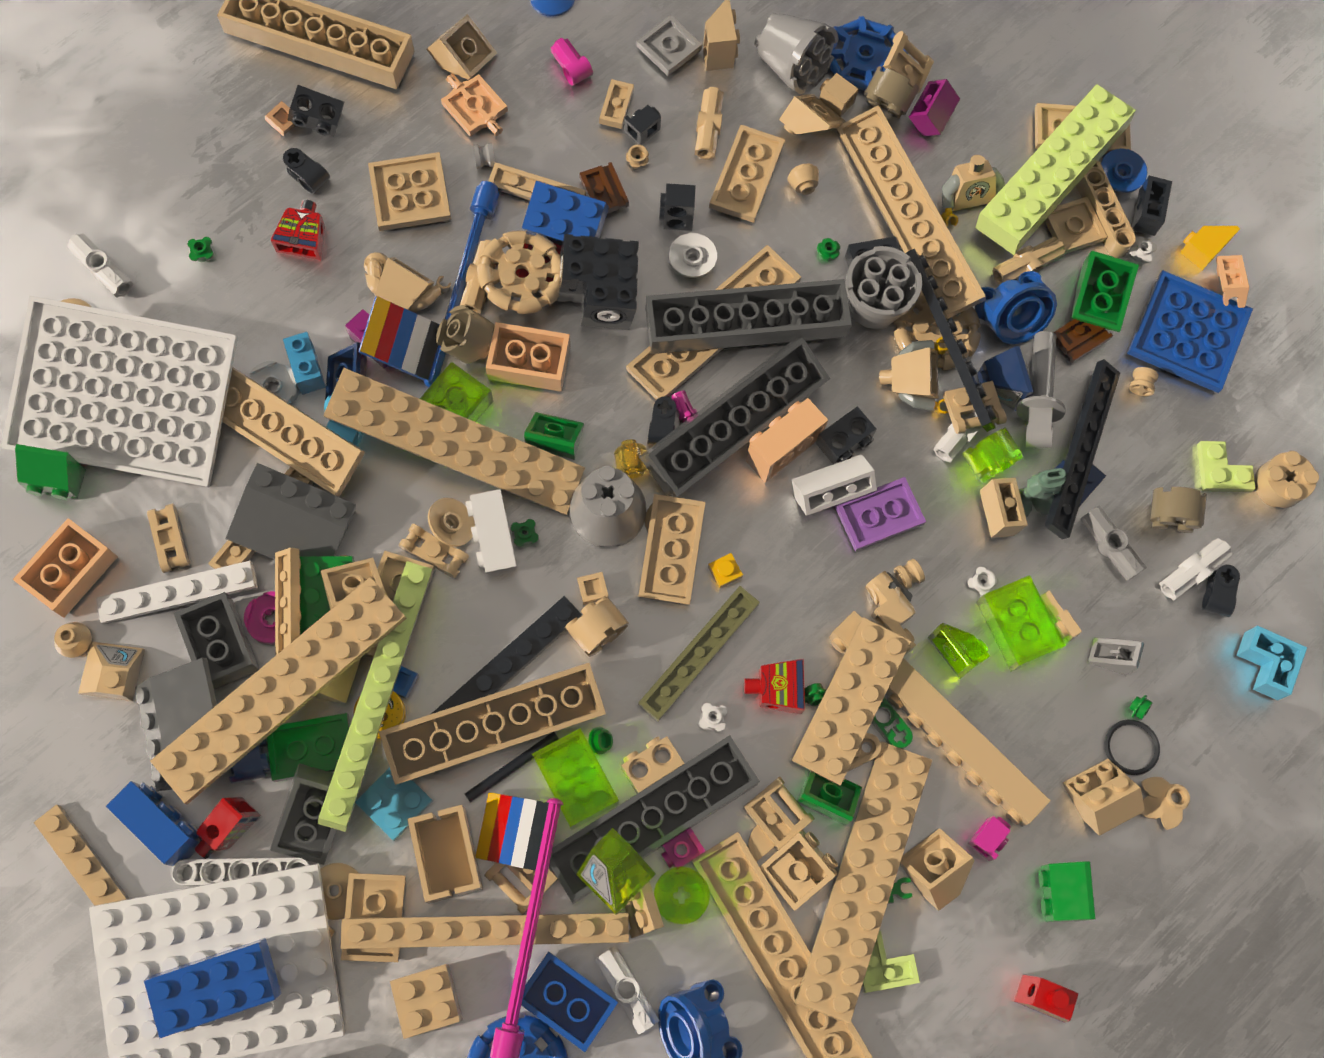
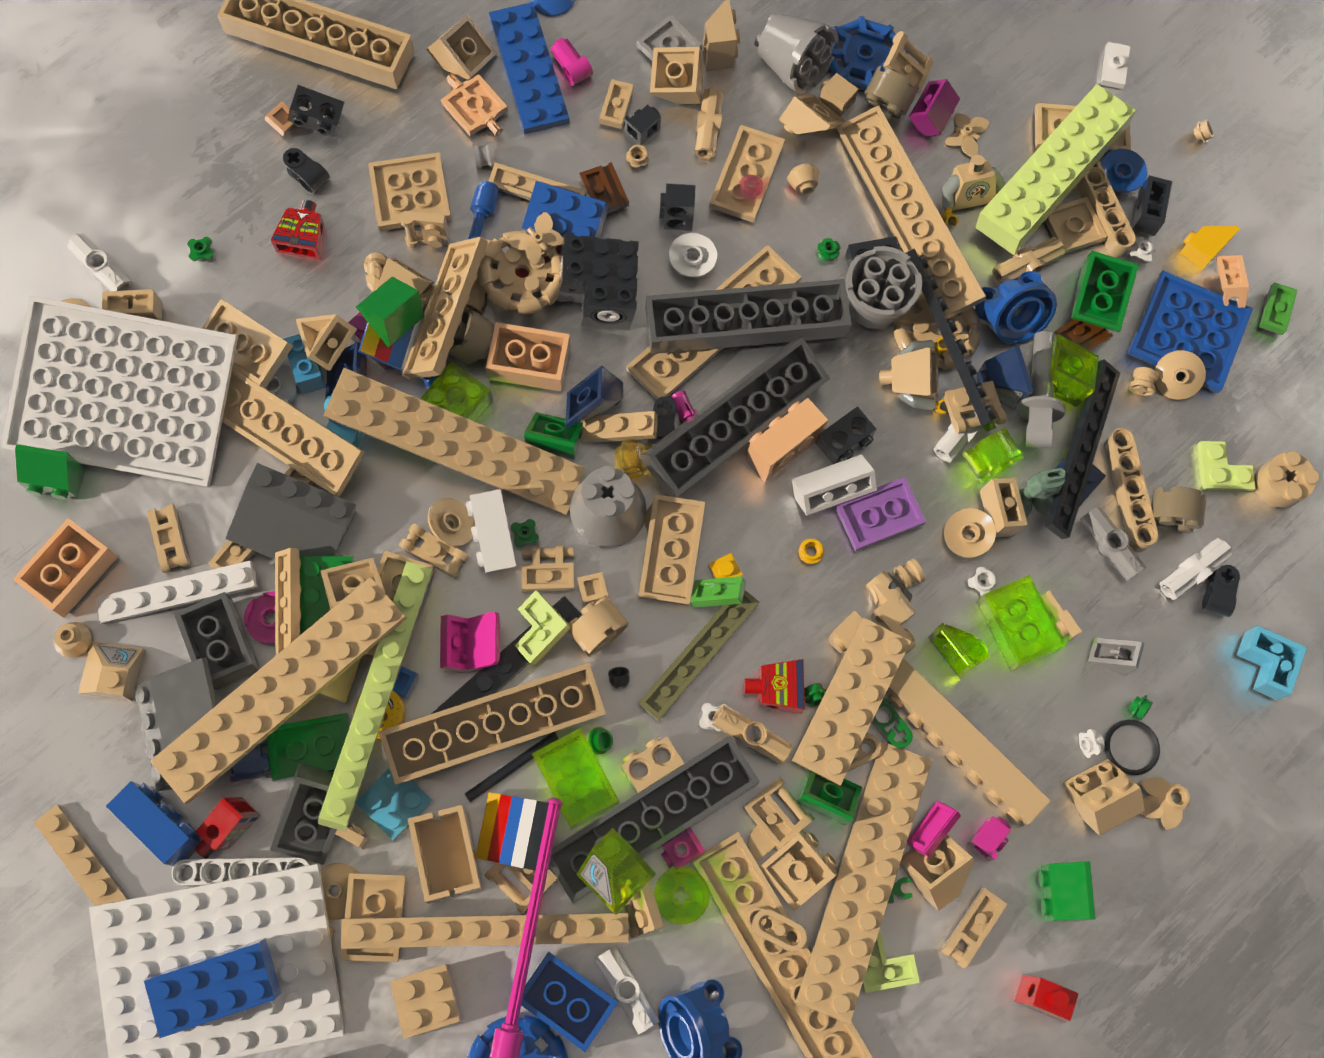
(133, 302): none -> tan brick
(257, 348): none -> tan plate
(325, 338): none -> tan slope
(353, 835): none -> tan plate
(392, 309): none -> green slope
(433, 228): none -> tan plate
(445, 308): none -> tan plate
(469, 642): none -> dark pink bracket
(529, 68): none -> blue plate
(537, 240): none -> tan piece
(546, 629): none -> yellowish green plate
(547, 576): none -> tan plate
(593, 396): none -> dark blue slope
(619, 677): none -> black hinge
(620, 427): none -> tan plate
(677, 74): none -> tan slope
(718, 591): none -> bright green plate
(750, 192): none -> clear pink plate
(766, 741): none -> tan piece
(778, 931): none -> tan plate
(816, 546): none -> yellow plate
(933, 828): none -> dark pink tile
(966, 133): none -> tan piece
(970, 521): none -> tan dish
(974, 927): none -> tan plate
(1072, 371): none -> clear neon green slope
(1091, 743): none -> white plate
(1115, 65): none -> white plate
(1135, 479): none -> tan beam
(1178, 362): none -> tan dish
(1203, 131): none -> tan plate
(1278, 308): none -> bright green plate

